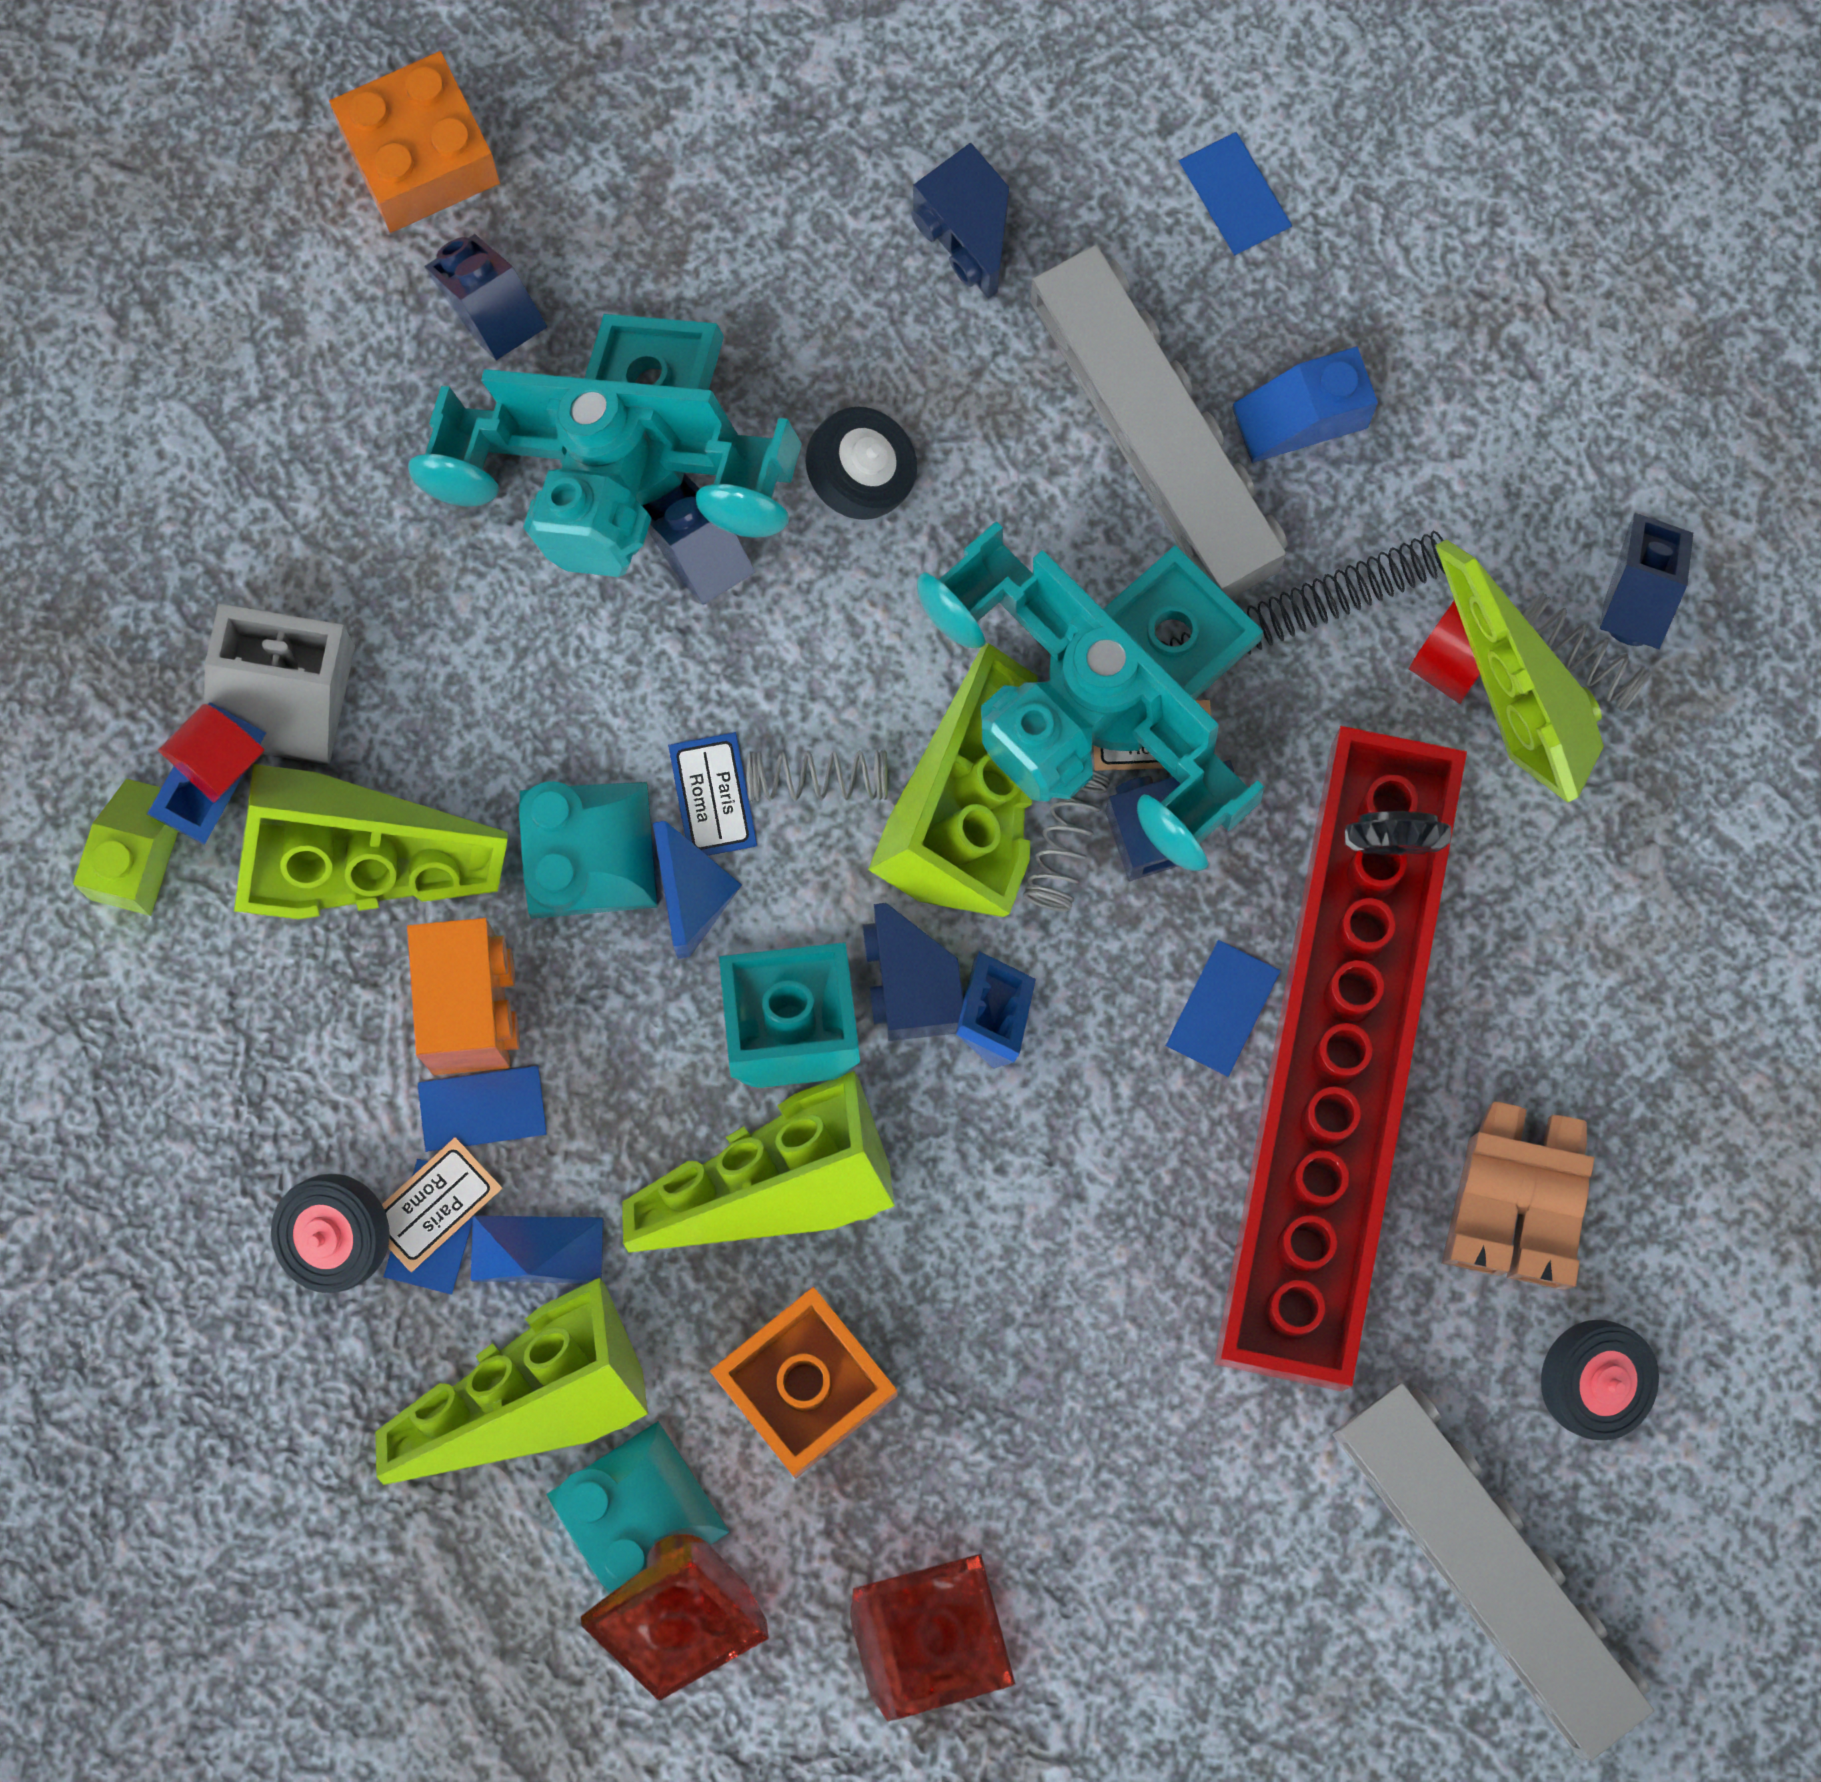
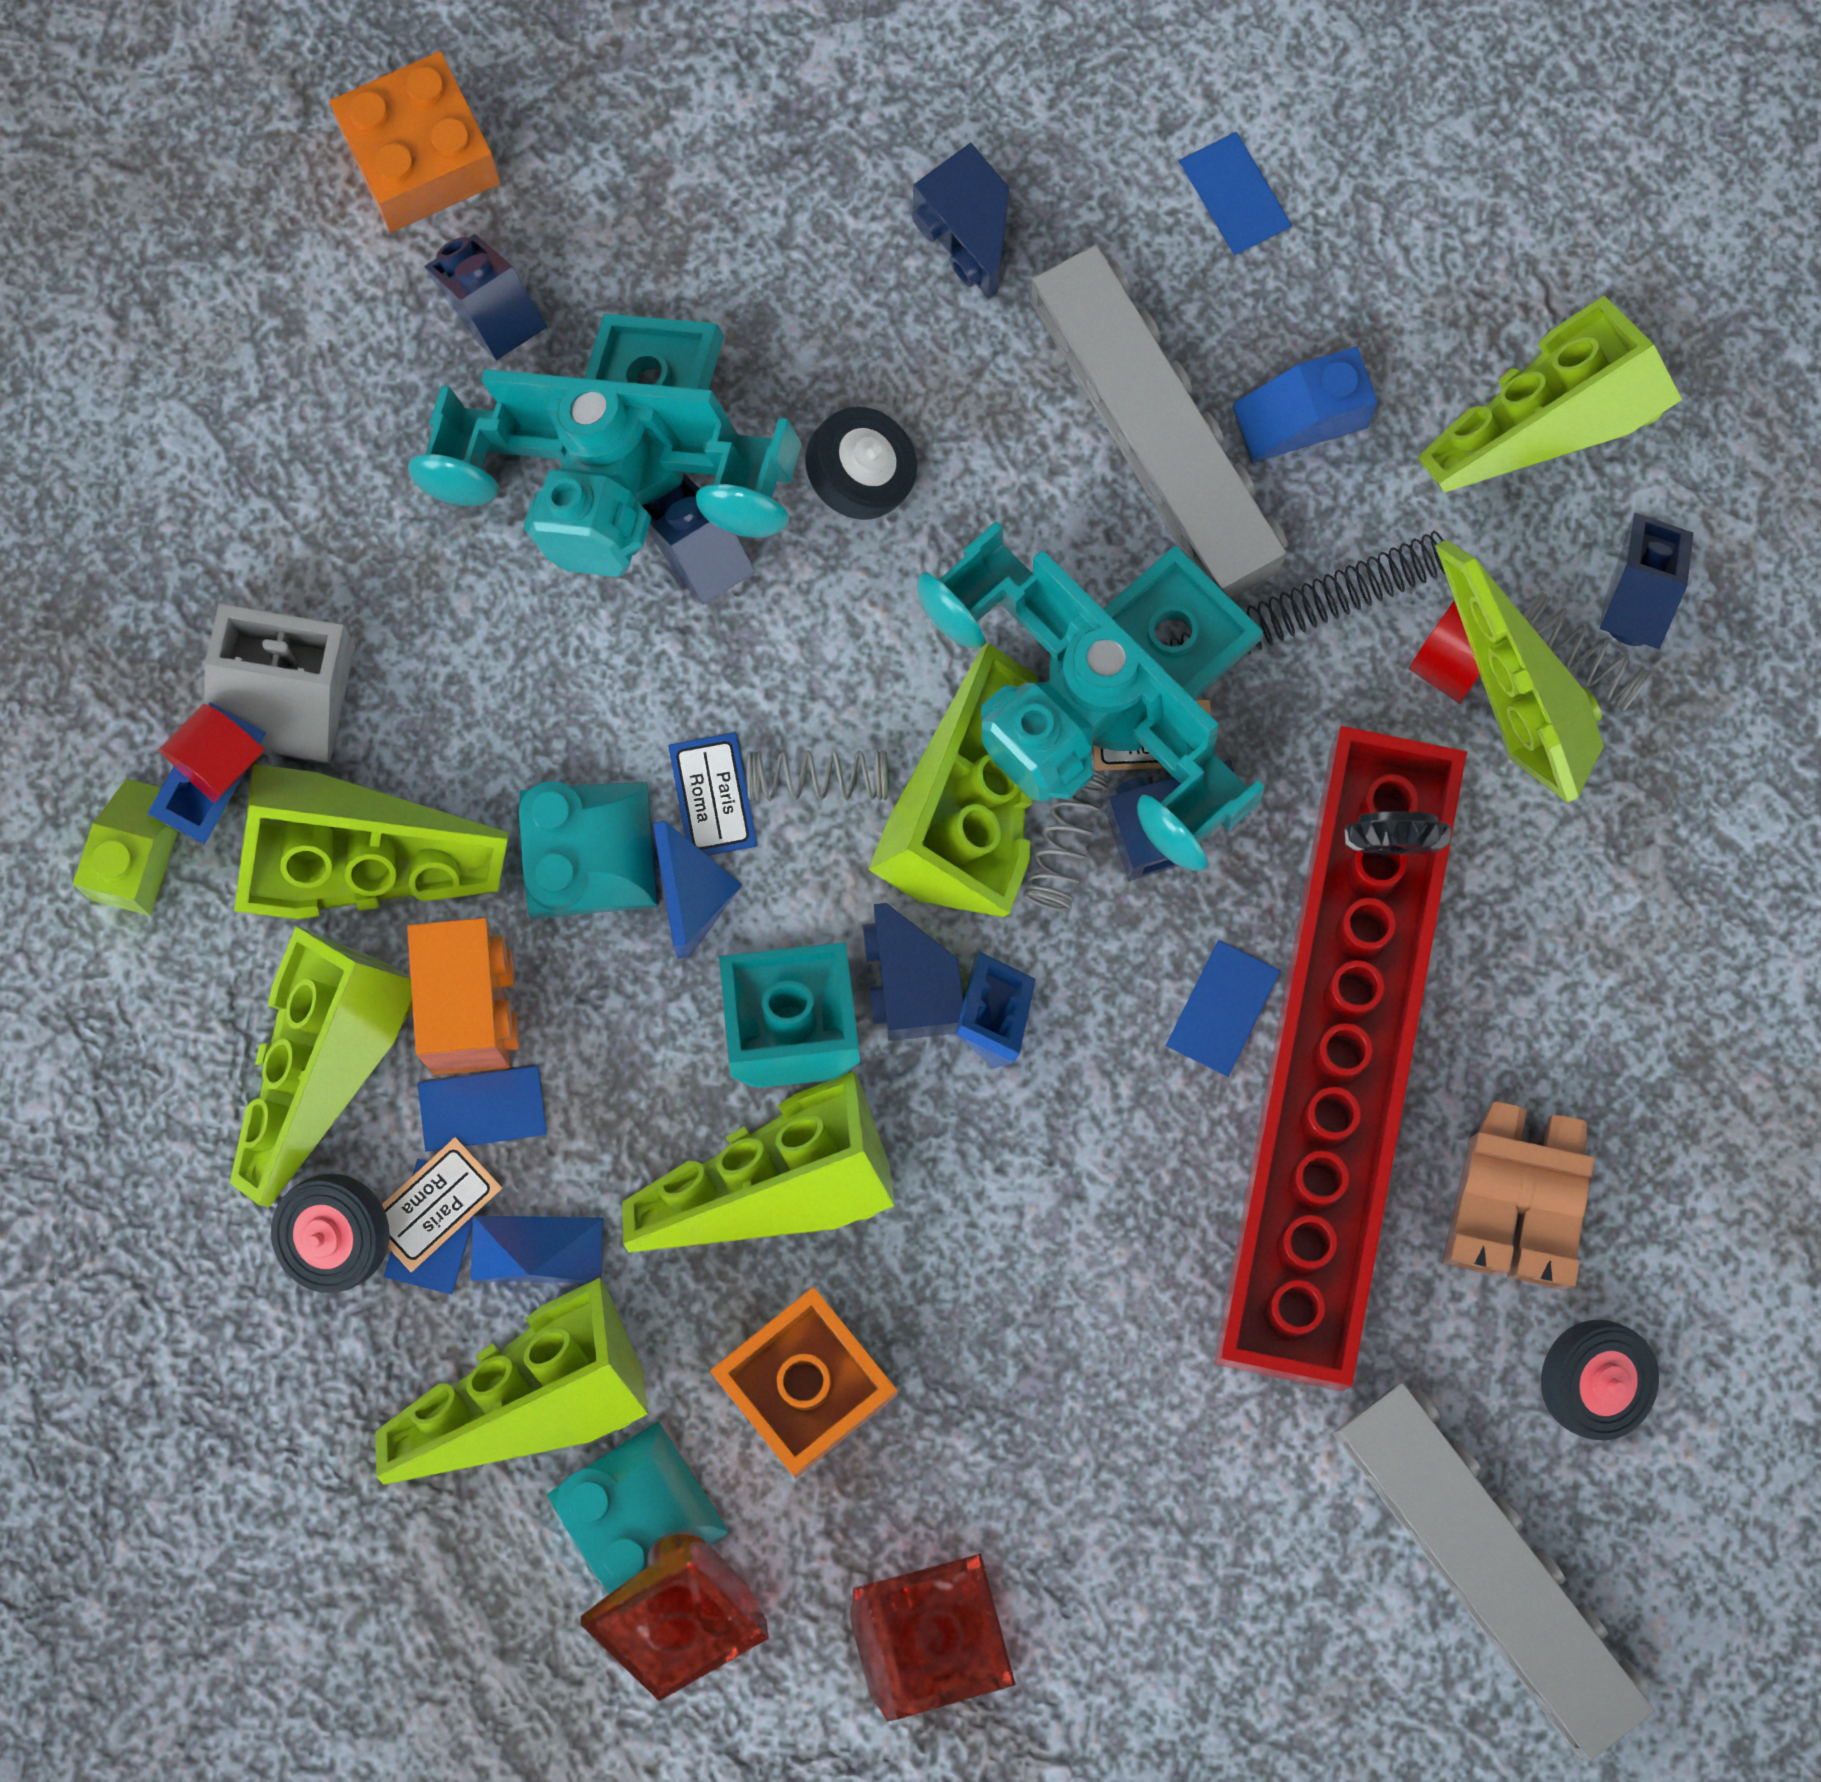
(328, 1036): none -> lime wedge
(1584, 389): none -> lime wedge

